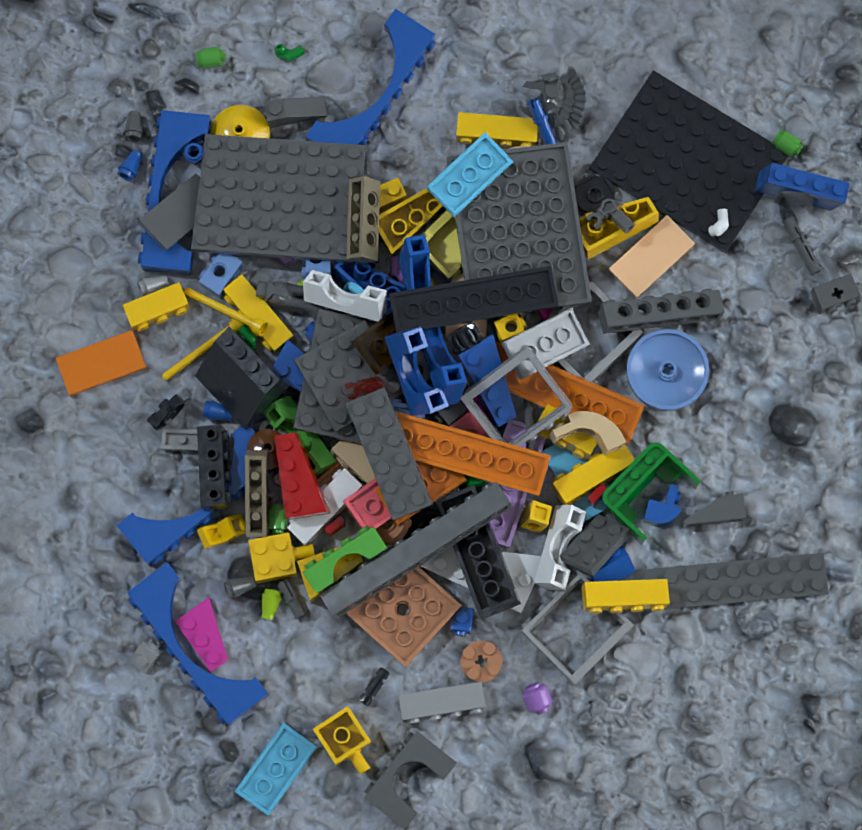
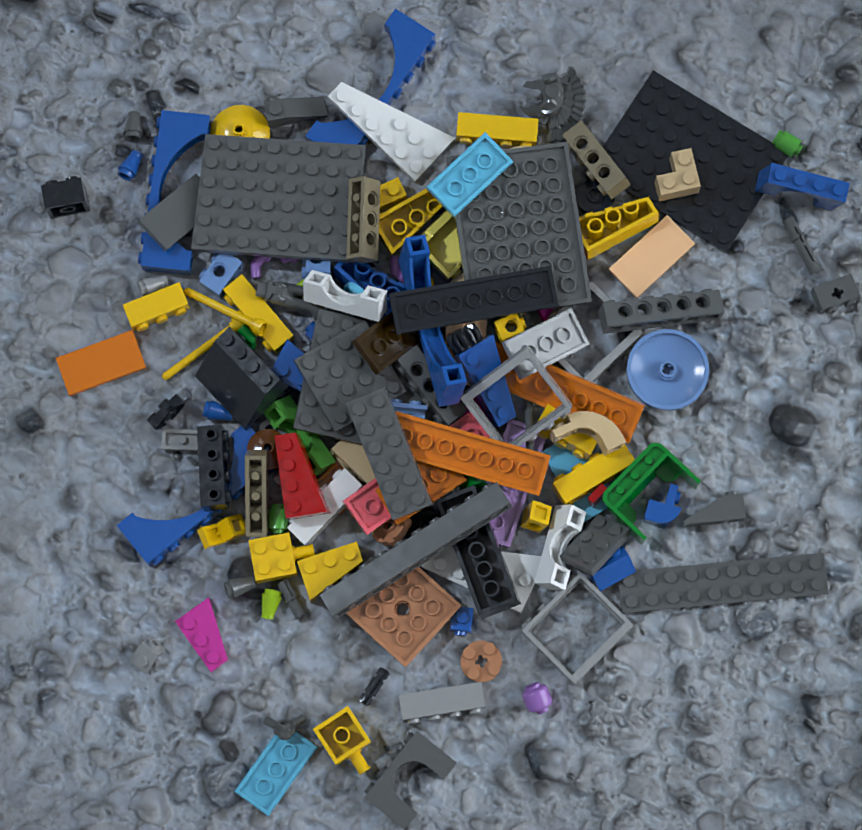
(65, 197): none -> black brick
(155, 600): blue arch -> none
(191, 150): blue cone -> none
(210, 57): bright green brick -> none
(256, 264): none -> medium lavender arm
(284, 727): none -> dark grey piece
(287, 54): green arm -> none
(321, 573): bright green arch -> none
(335, 526): red tile -> none
(364, 385): clear red plate -> none
(398, 135): none -> white wing
(418, 394): blue arch -> none
(540, 118): blue pin -> none
(609, 209): dark grey bar -> none
(616, 181): none -> dark tan brick
(625, 595): yellow brick -> none
(682, 180): none -> tan brick
(721, 225): white arm -> none

